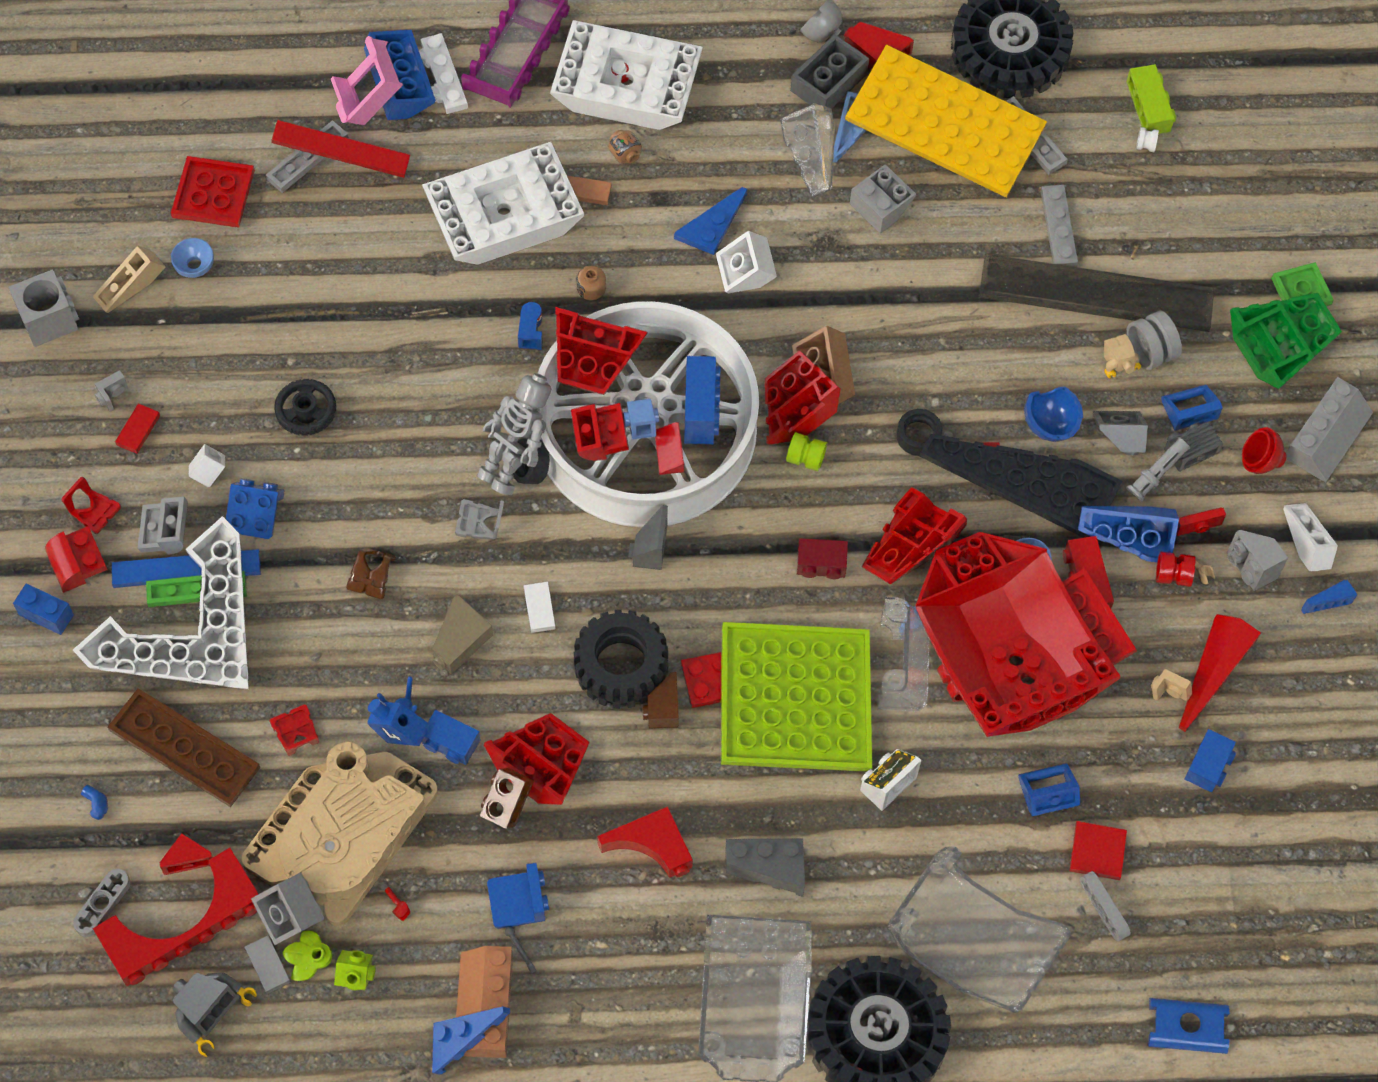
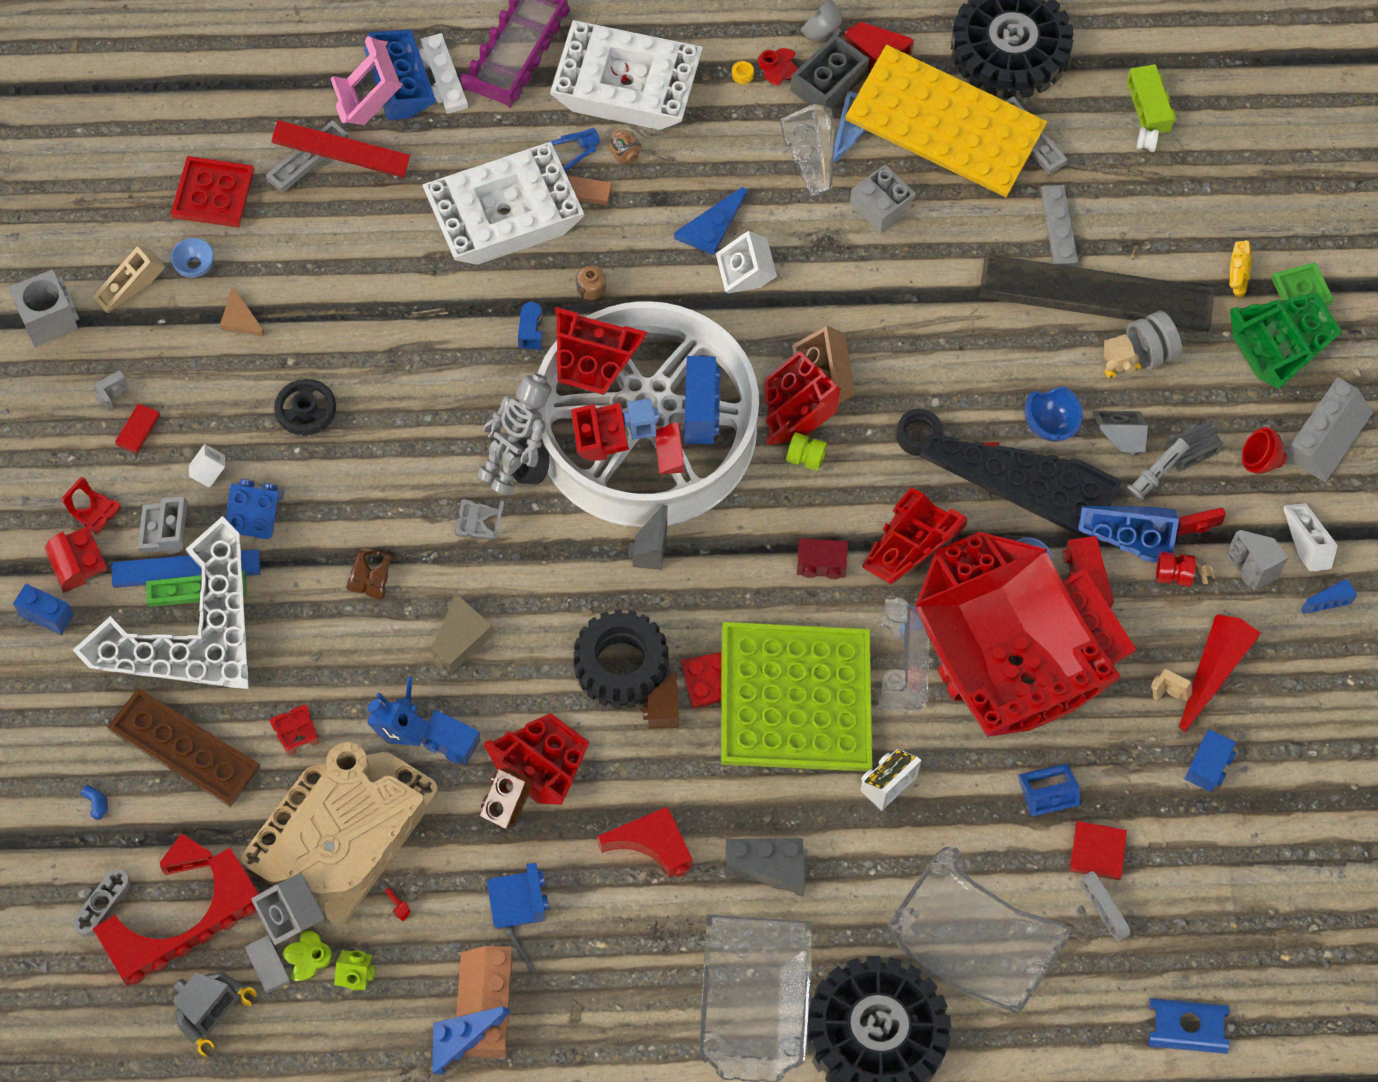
(238, 316): none -> medium nougat tile
(539, 607): white tile -> none
(586, 139): none -> blue plant
(742, 72): none -> yellow tile
(780, 65): none -> red plate
(1190, 416): blue tile -> none
(1240, 267): none -> yellow hinge

